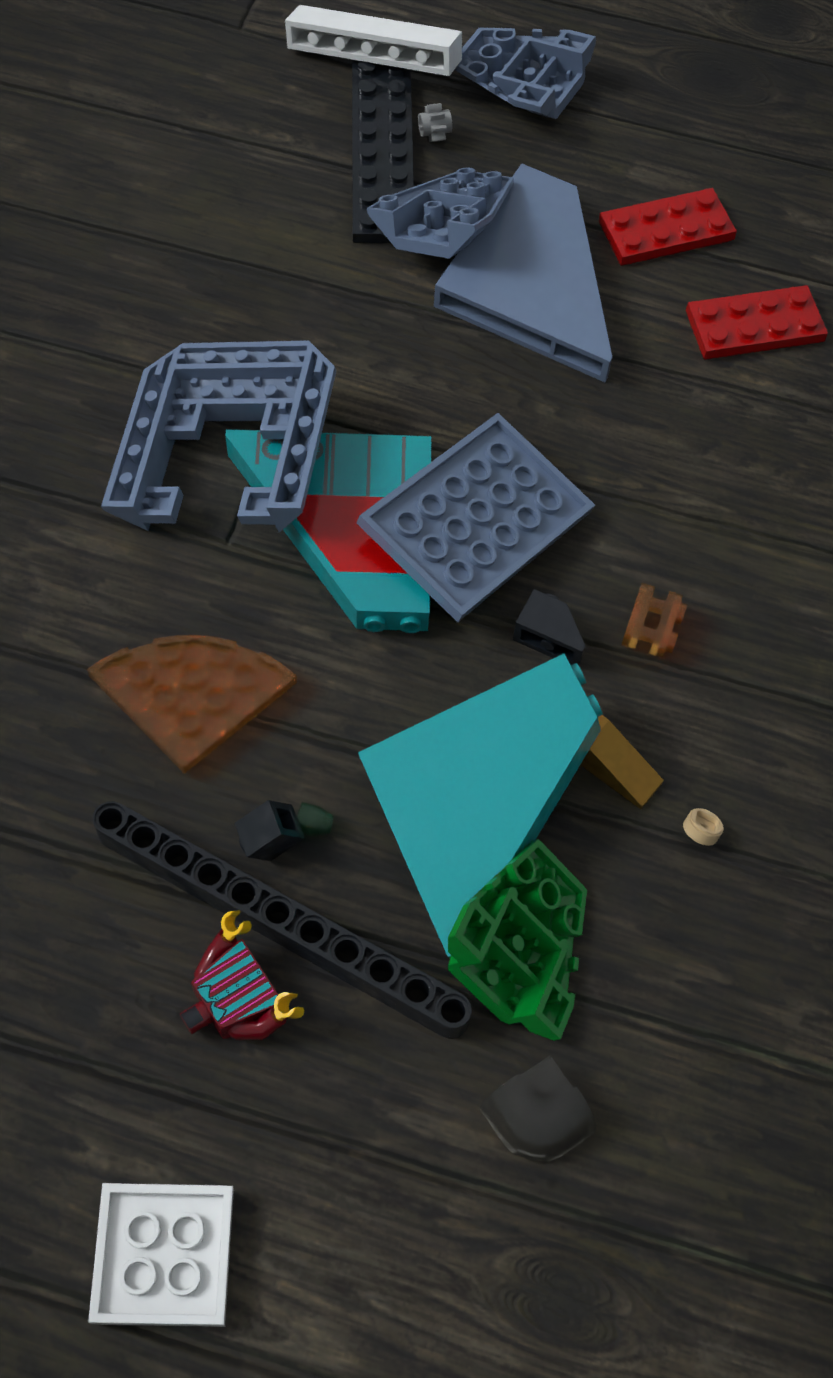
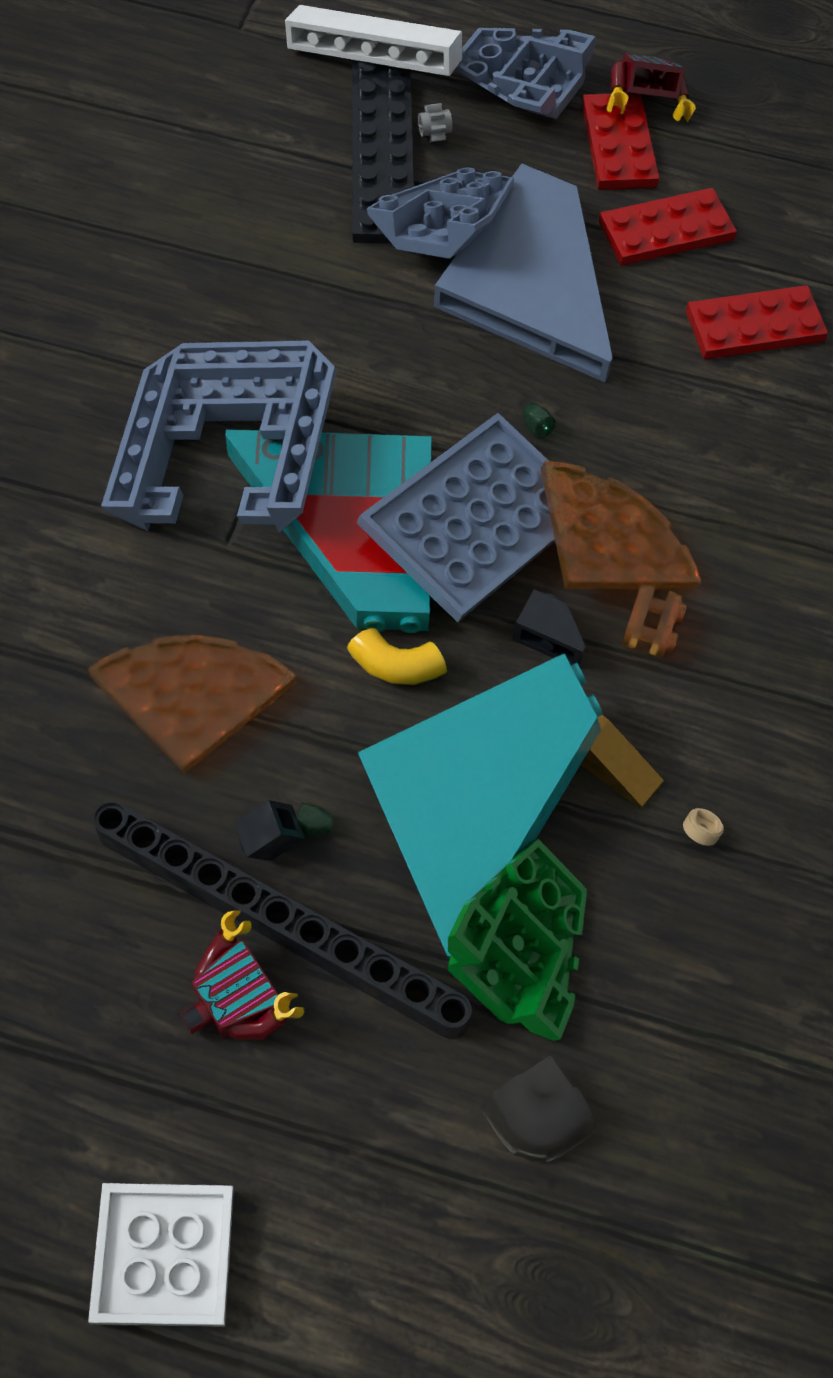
(396, 664): none -> yellow cylinder
(538, 420): none -> clear green hose
(612, 534): none -> clear orange plate
(620, 143): none -> red plate
(649, 77): none -> dark red torso

